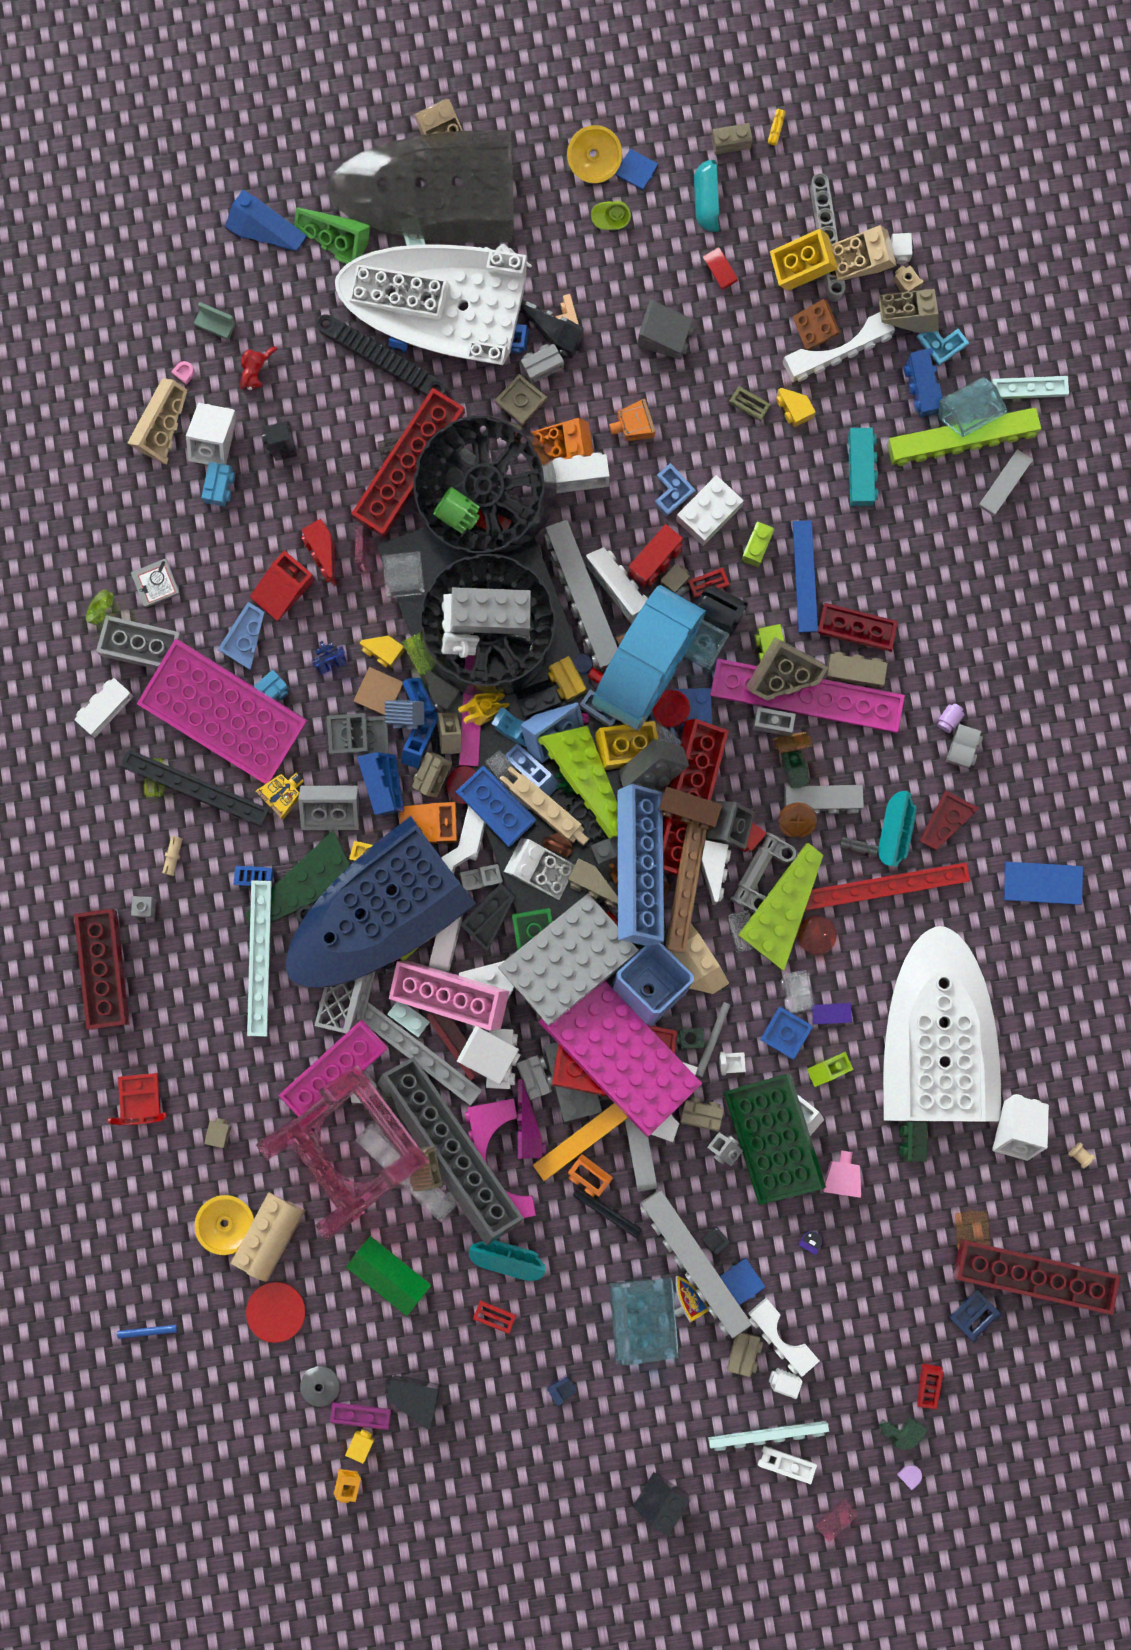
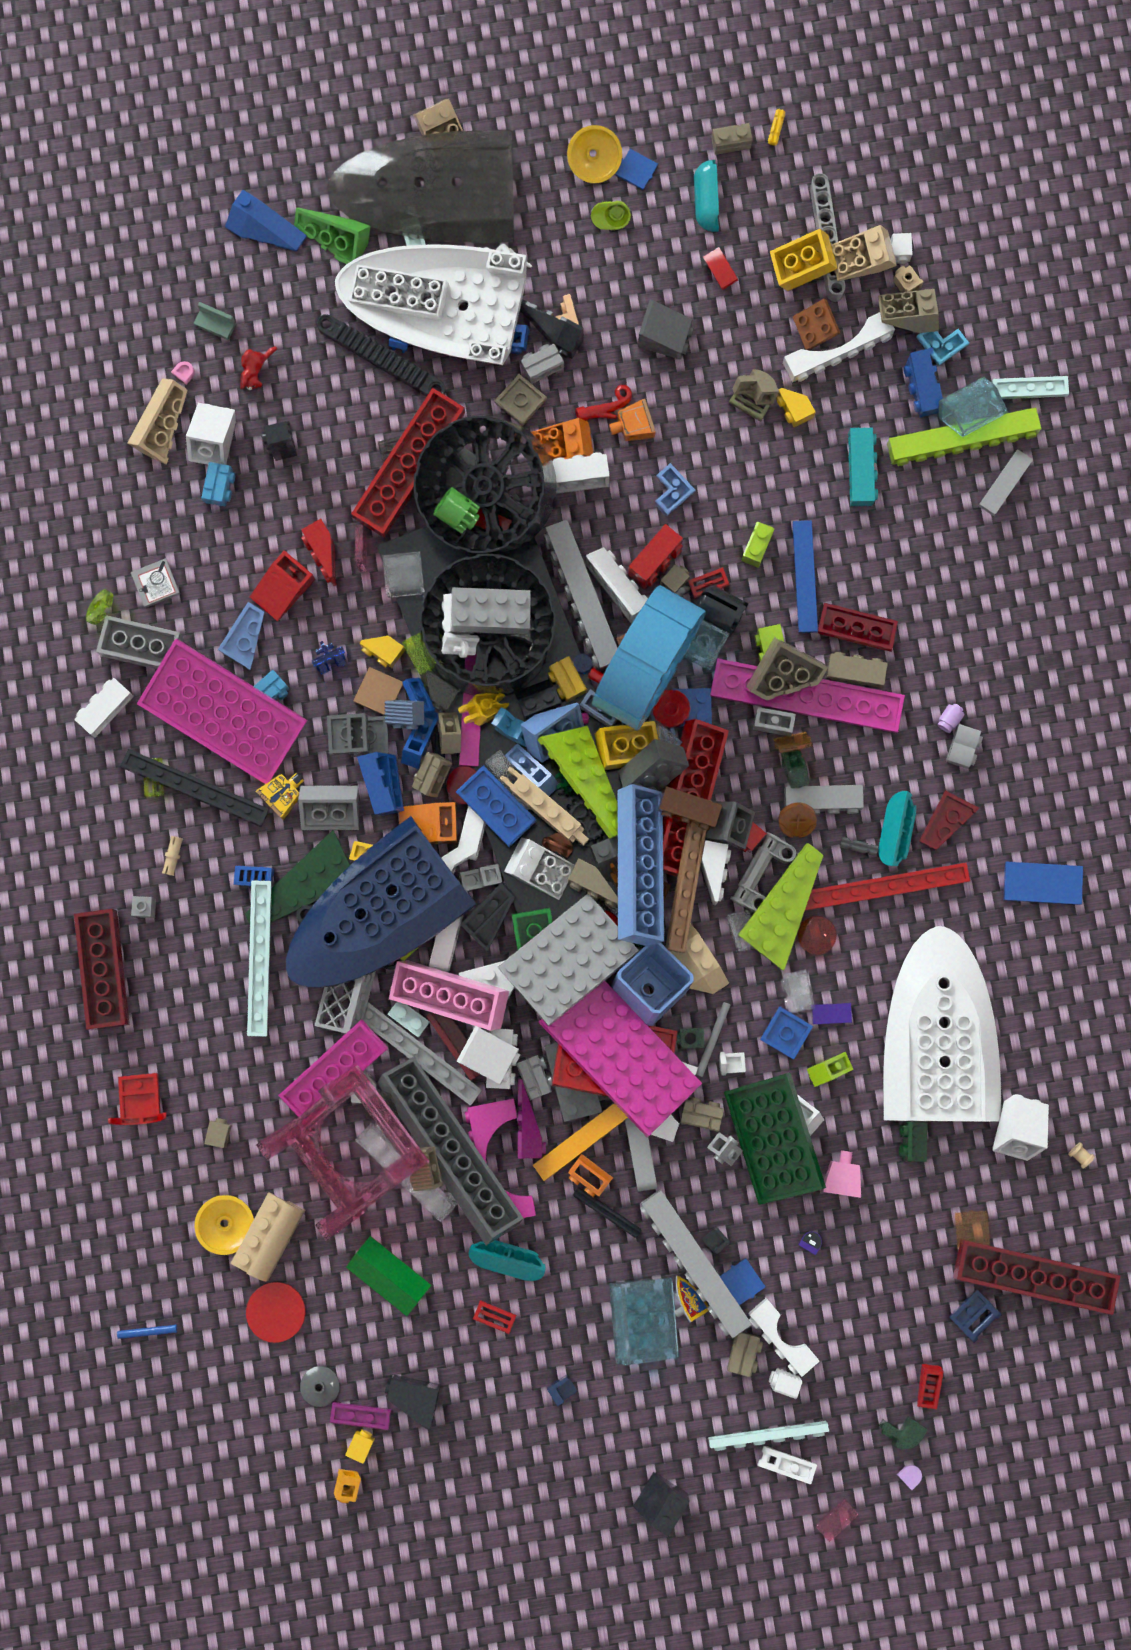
(604, 410): none -> red plant
(709, 510): white brick -> none
(759, 384): none -> dark tan brick

